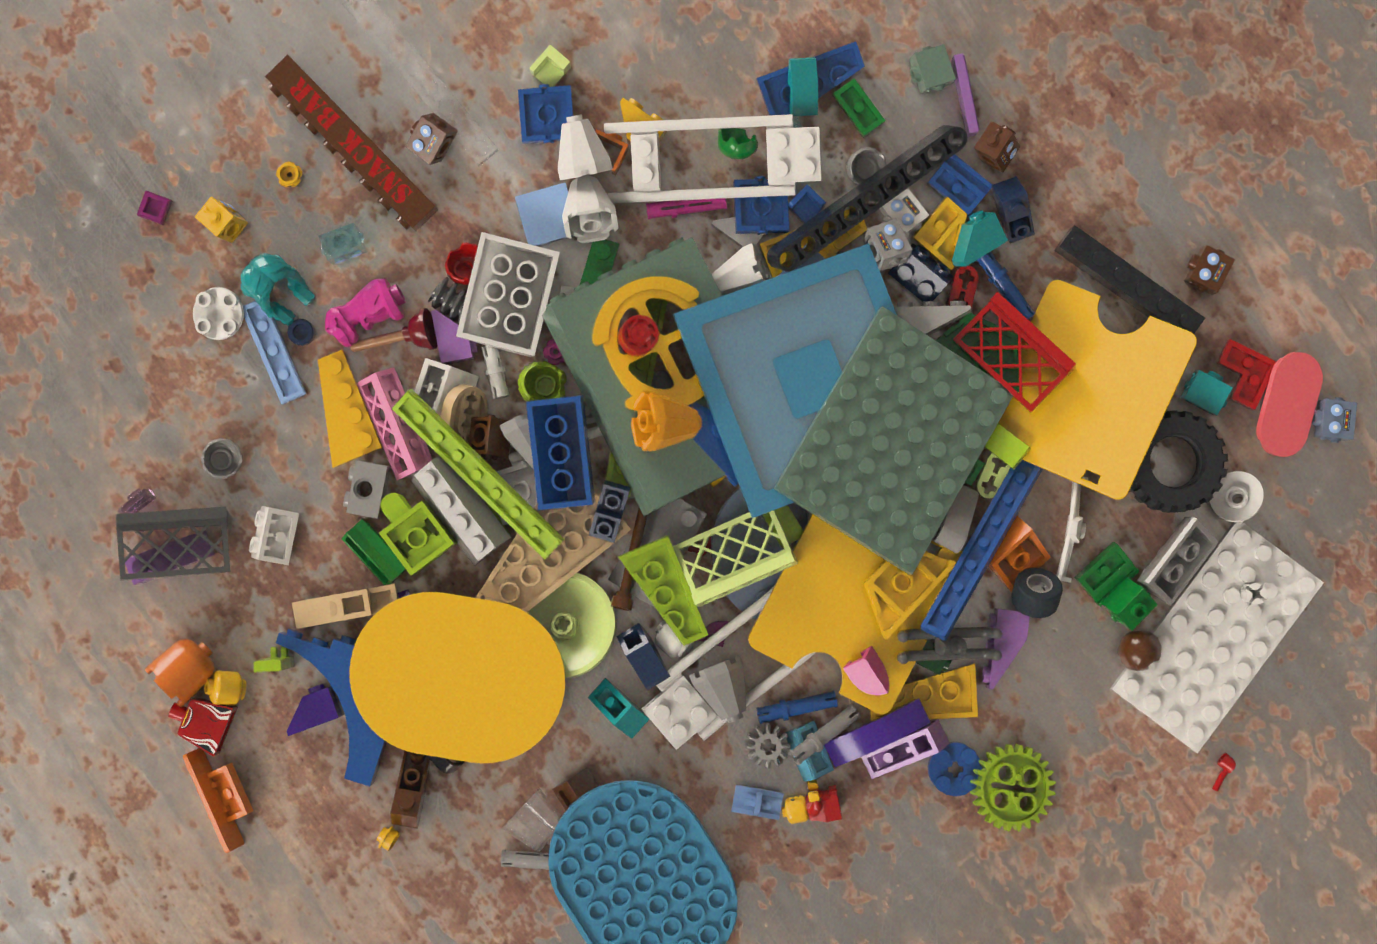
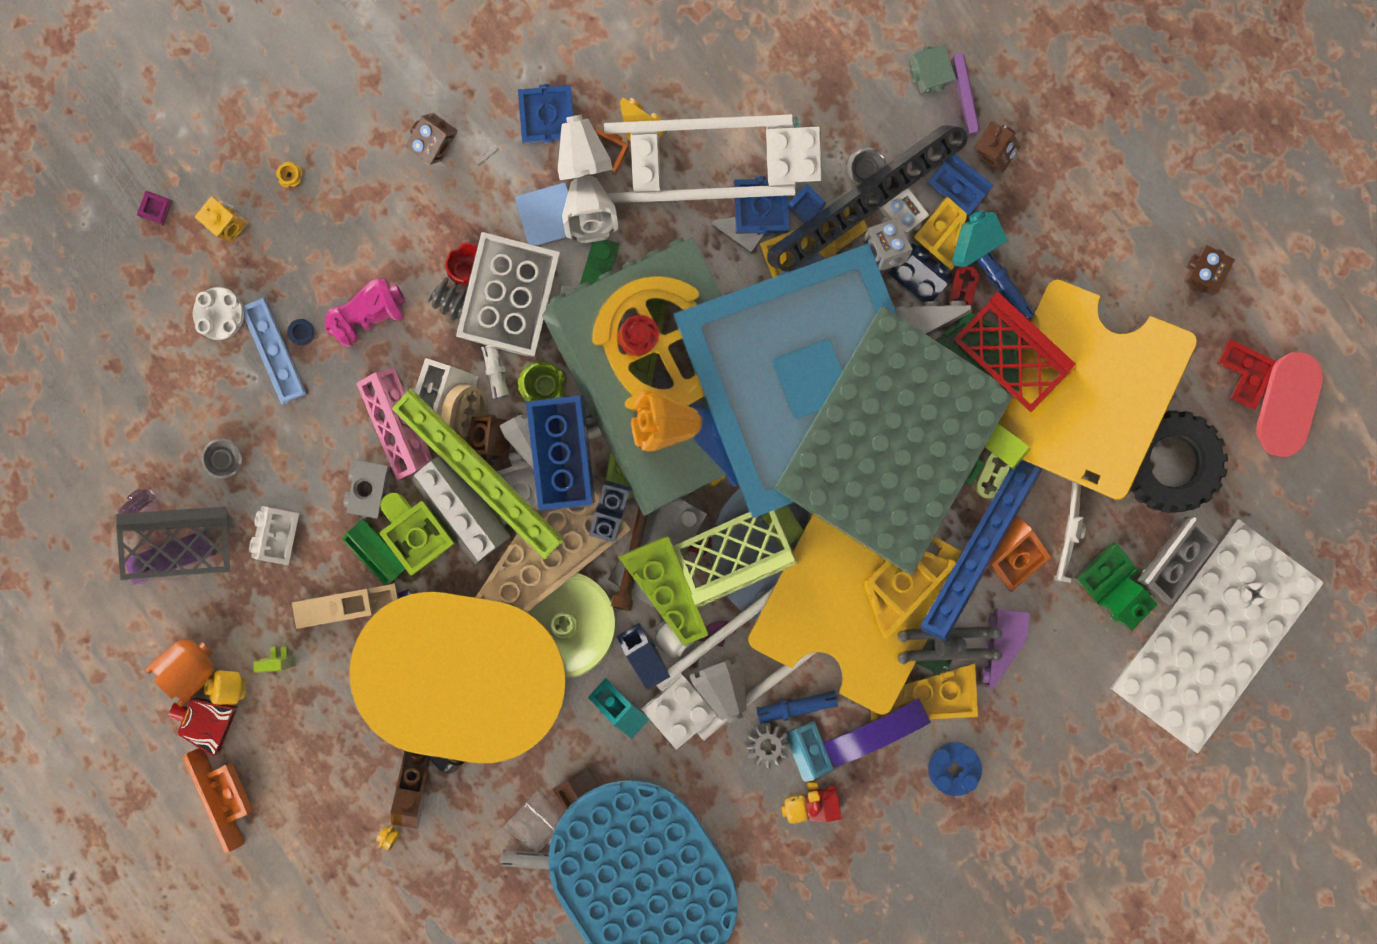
(260, 277): teal hair -> none
(315, 709): dark purple slope -> none
(332, 242): clear light blue head -> none
(334, 663): blue arch -> none
(347, 418): yellow wing -> none
(351, 143): reddish brown brick -> none
(419, 331): dark red piece -> none
(451, 348): medium lavender slope -> none
(548, 353): dark pink plate -> none
(550, 67): yellowish green panel -> none
(654, 209): dark pink pin -> none
(735, 143): green hair -> none
(741, 270): white cone -> none
(757, 802): medium blue hips -> none
(803, 86): teal slope -> none
(815, 741): light grey pin -> none
(832, 70): blue wing -> none
(858, 108): green plate -> none
(868, 673): brick -> none
(907, 750): medium lavender slope -> none
(957, 522): light grey beam -> none
(1013, 209): dark blue slope -> none
(1016, 763): lime gear -> none
(1036, 592): black wheel -> none
(1126, 280): black brick -> none
(1139, 650): reddish brown hair -> none
(1206, 391): teal head -> none
(1228, 765): red hand -> none
(1238, 485): white dish -> none
(1335, 419): sand blue head -> none

